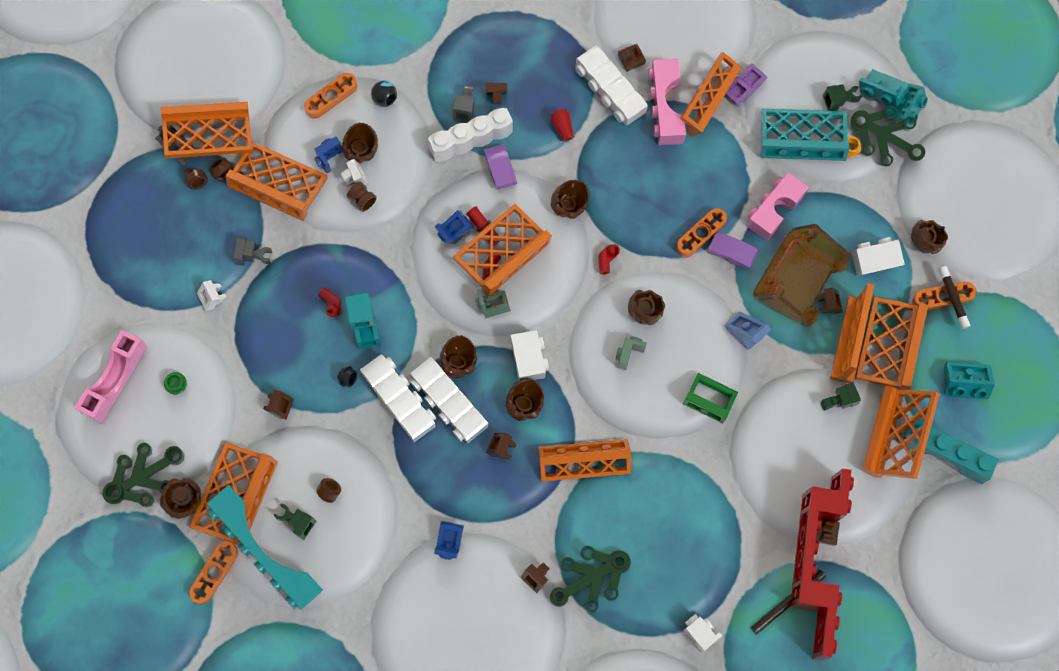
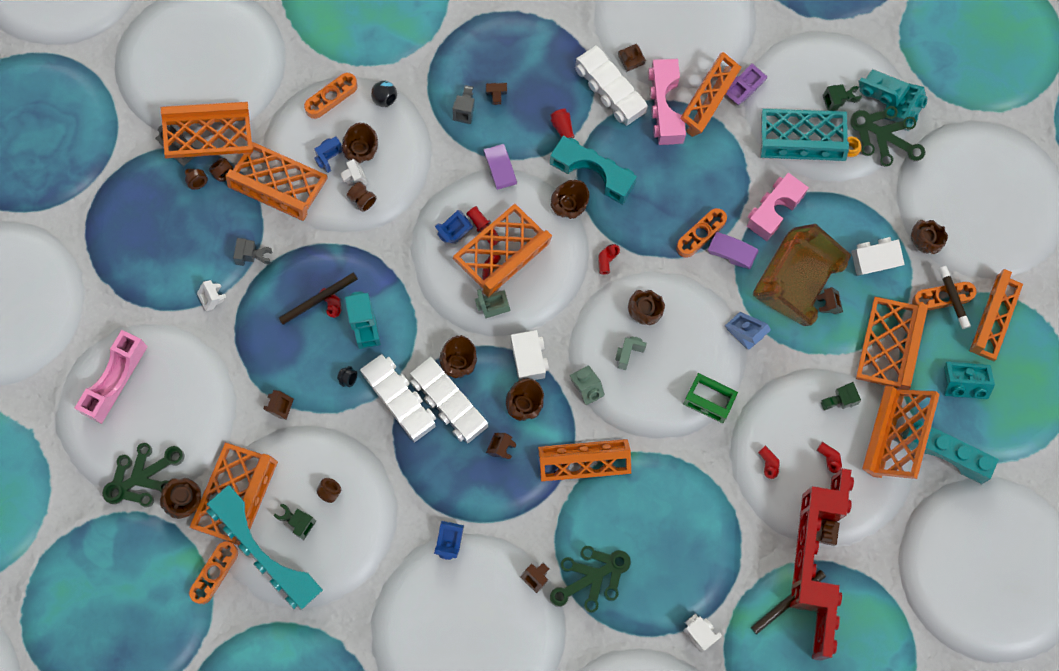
(175, 383): green plate -> none
(318, 298): none -> dark brown bar
(475, 133): white brick -> none
(571, 156): none -> teal arch
(587, 384): none -> sand green bracket
(772, 463): none -> red arm
(832, 456): none -> red arm
(851, 335): orange fence -> none
(991, 315): none -> orange fence

